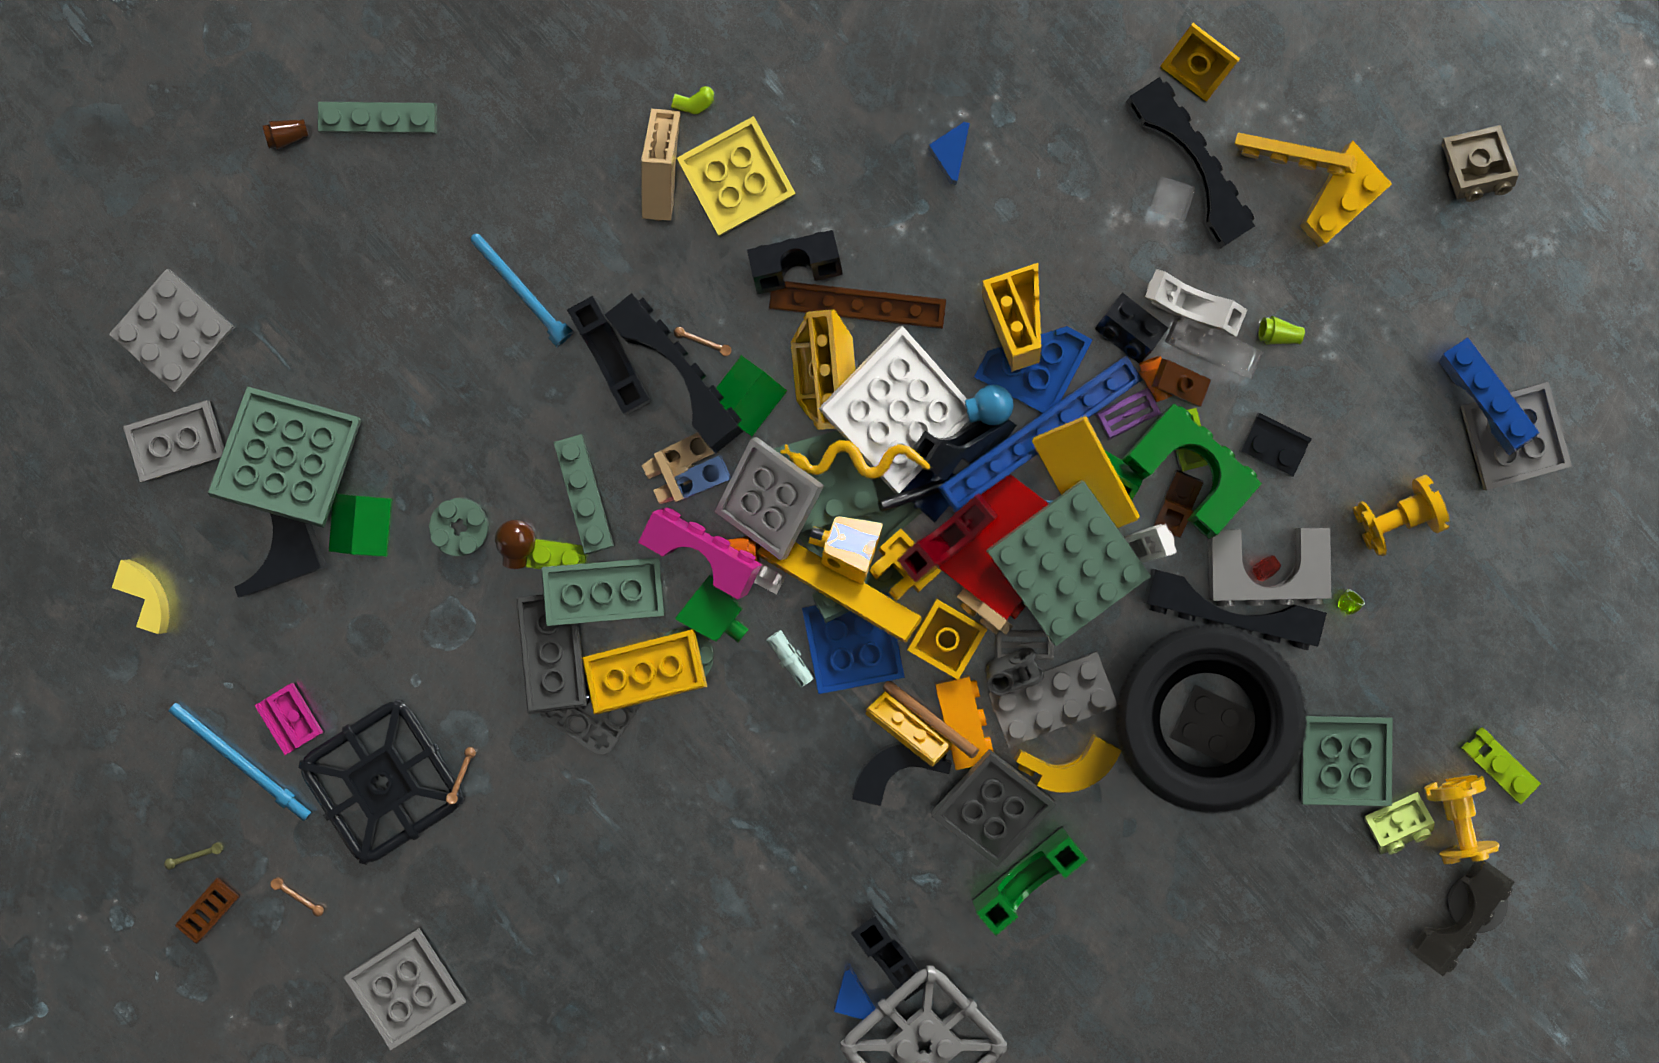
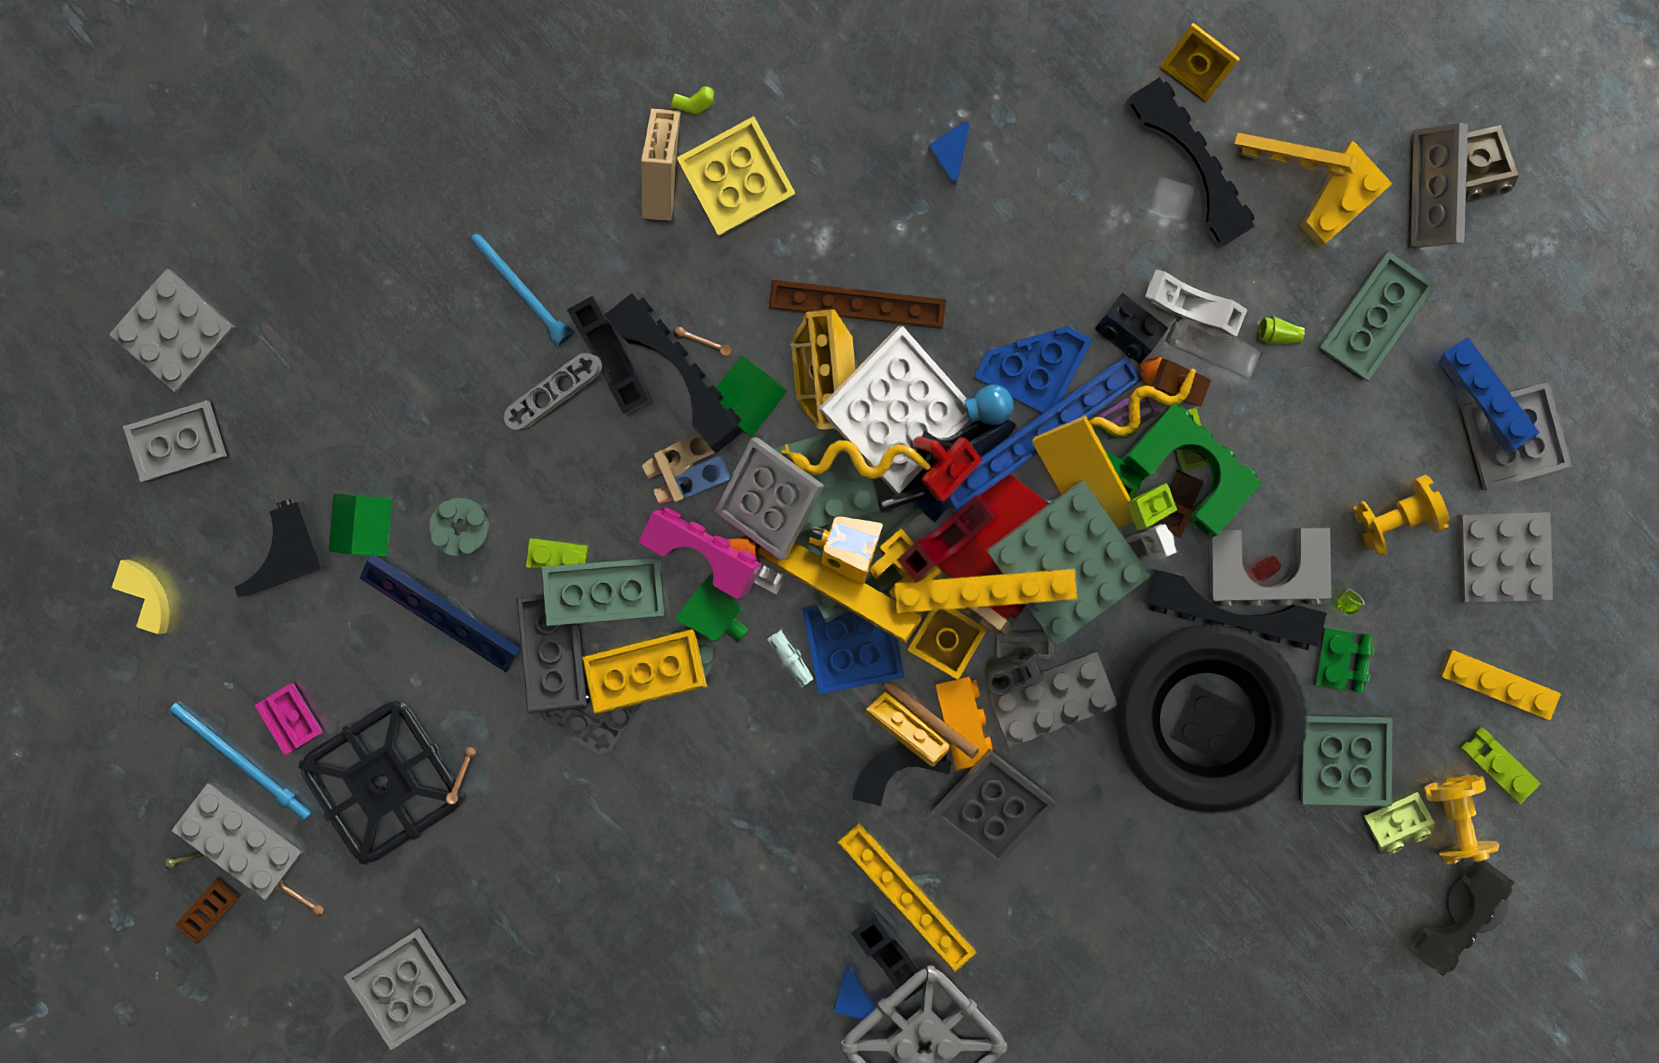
(237, 841): none -> light grey plate
(284, 132): reddish brown cone -> none
(285, 457): sand green plate -> none
(377, 117): sand green plate -> none
(439, 613): none -> dark blue plate
(515, 542): reddish brown piece -> none
(554, 394): none -> light grey beam
(583, 494): sand green plate -> none
(813, 251): black arch -> none
(906, 897): none -> yellow tile
(951, 465): none -> red plate
(986, 591): none -> yellow plate
(1015, 313): yellow wedge -> none
(1053, 857): green arch -> none
(1078, 775): yellow arch -> none
(1134, 407): none -> yellow animal
(1152, 506): none -> lime plate
(1275, 444): black plate -> none
(1335, 658): none -> green plate
(1377, 316): none -> sand green plate
(1439, 185): none -> light grey plate
(1500, 684): none -> yellow plate
(1506, 557): none -> light grey plate

